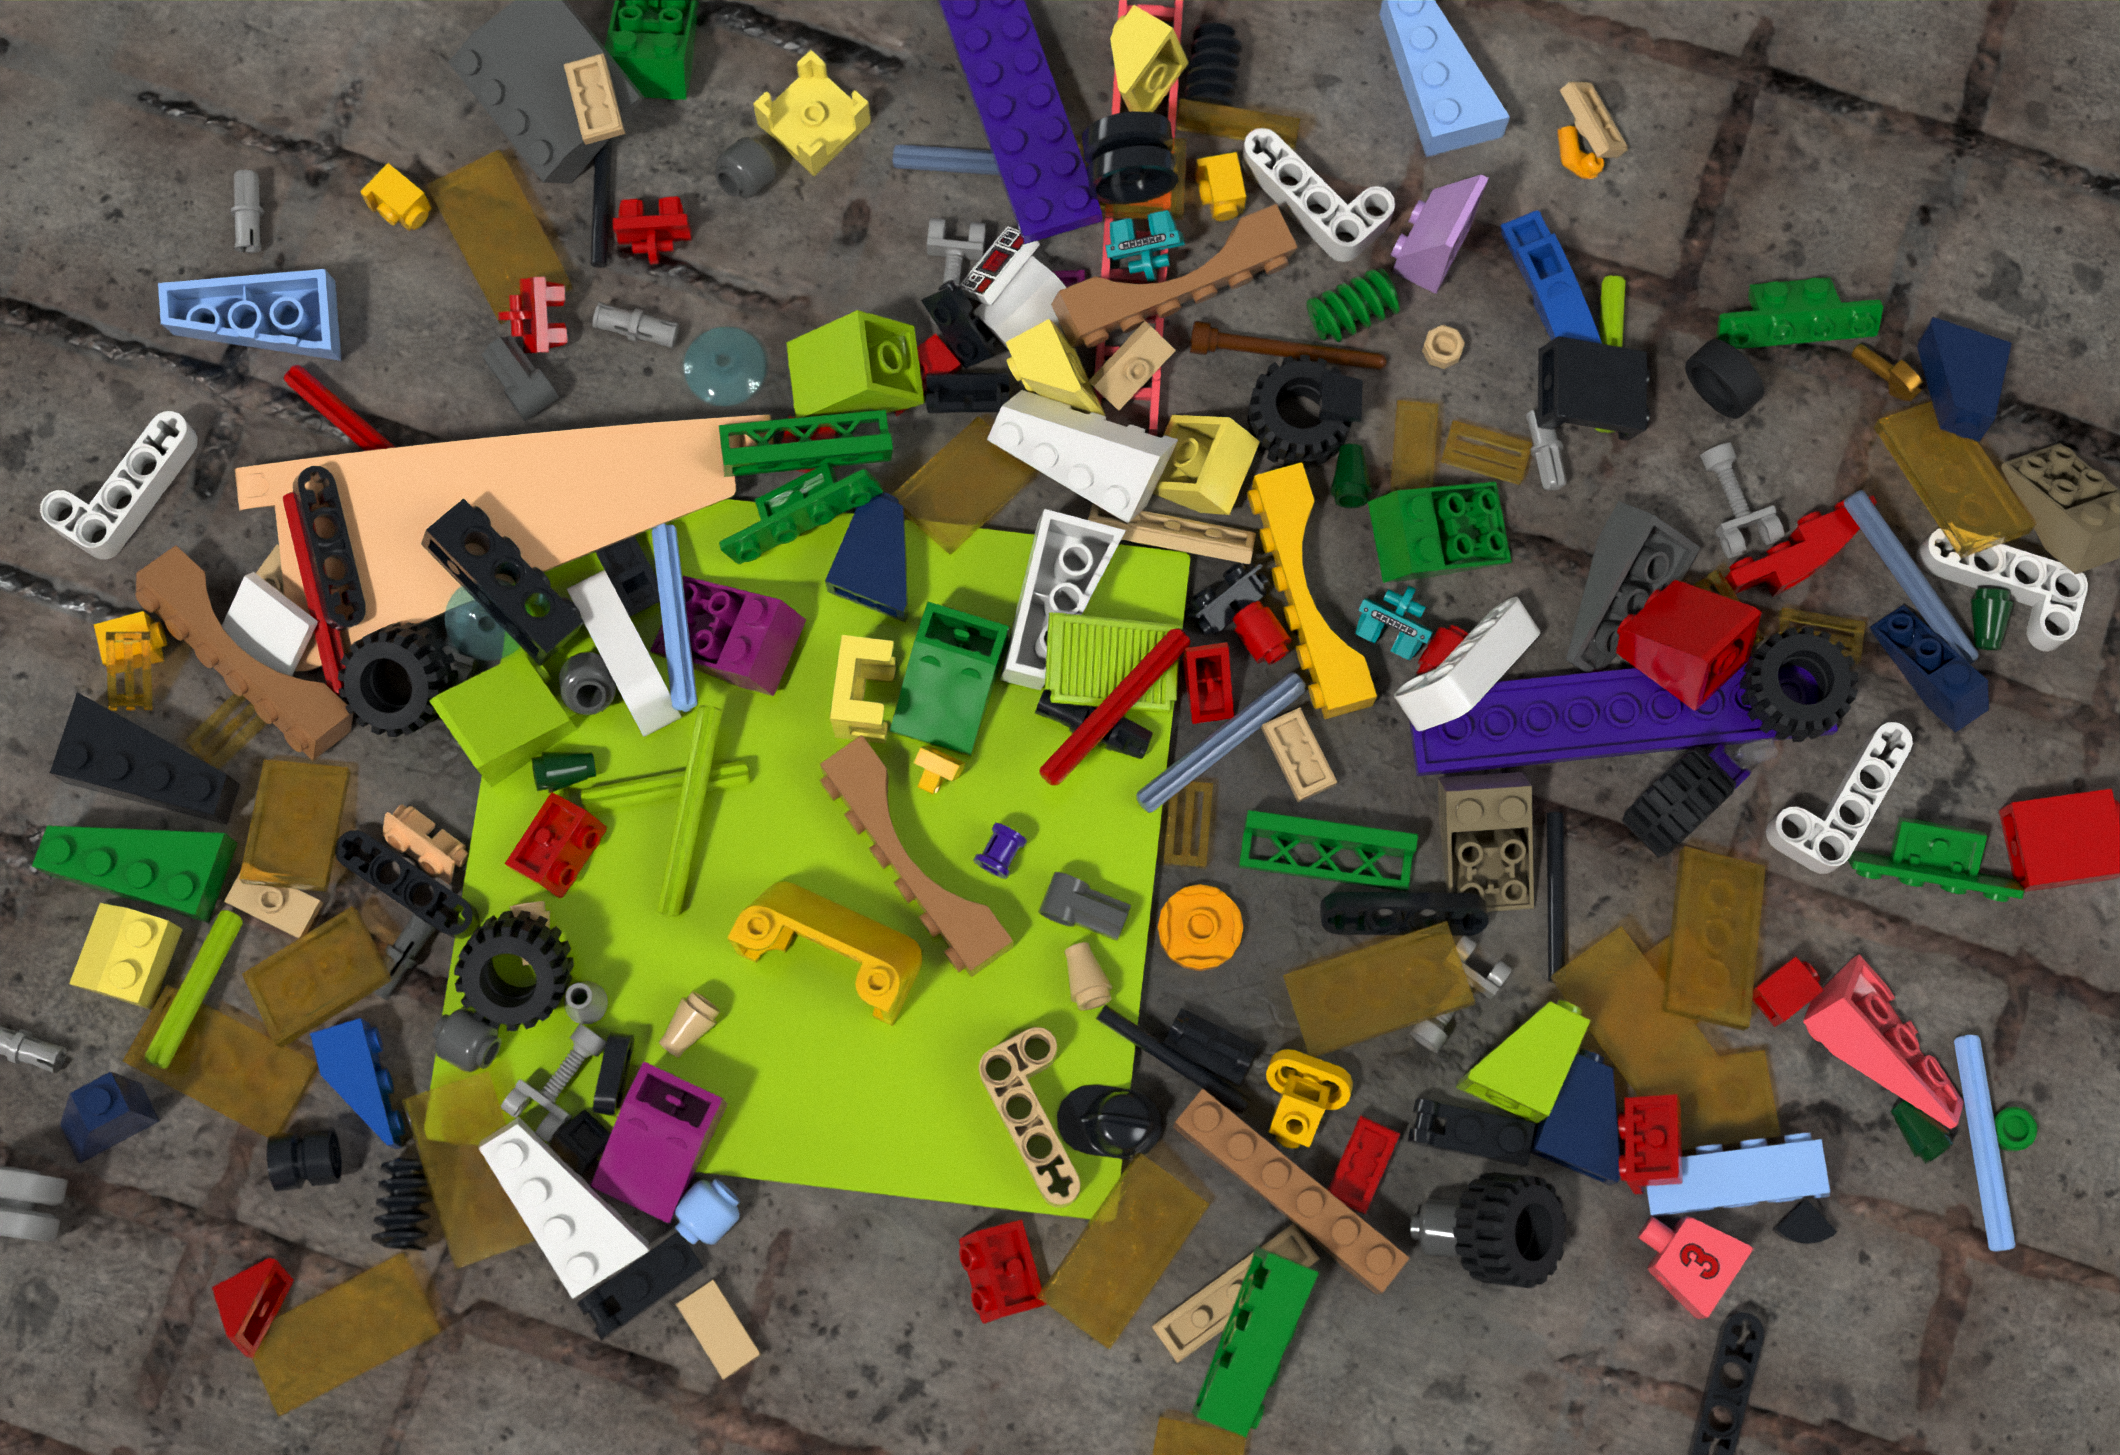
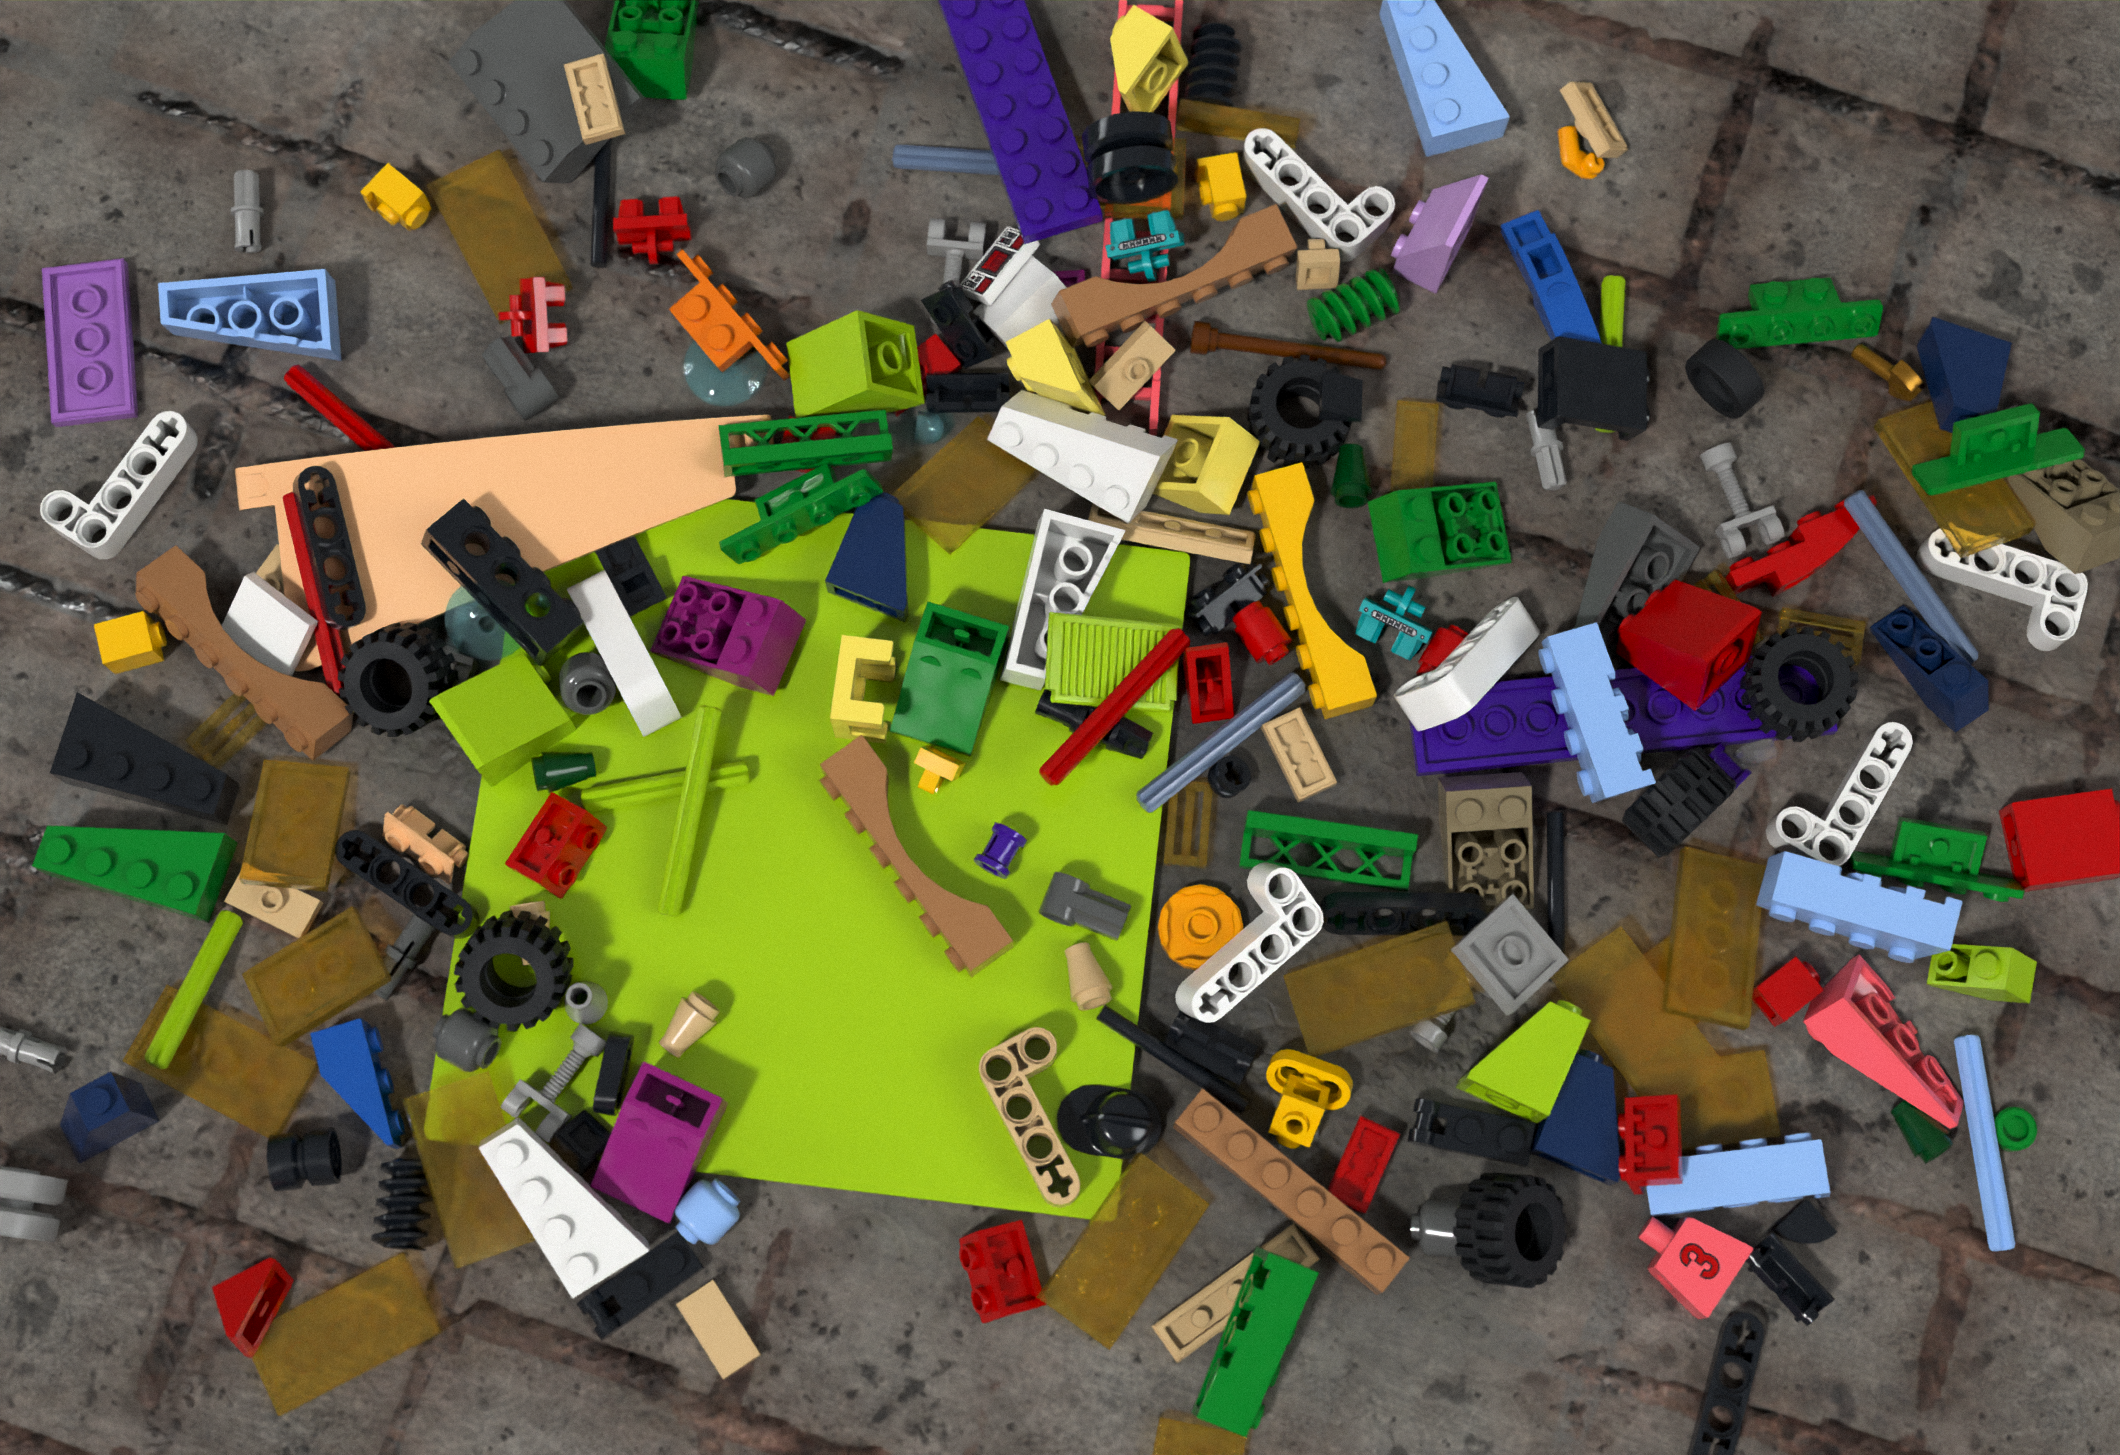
(89, 343): none -> medium lavender tile
(126, 955): light yellow slope -> none
(129, 699): clear yellow tile -> none
(635, 325): light grey pin -> none
(674, 618): light blue axle -> none
(716, 326): none -> orange bracket
(813, 116): light yellow panel -> none
(887, 956): yellow windscreen -> none
(928, 428): none -> clear light blue hinge
(1212, 977): none -> white beam
(1238, 770): none -> black bush
(1317, 266): none -> tan tile
(1443, 346): tan tile -> none
(1460, 390): none -> black hinge
(1480, 466): clear yellow tile -> none
(1509, 954): none -> light grey plate
(1594, 714): none -> light blue wedge
(1788, 1279): none -> black hinge
(1857, 907): none -> light blue wedge
(1984, 972): none -> lime slope
(1990, 617): dark green cone -> none
(1996, 448): none -> green bracket

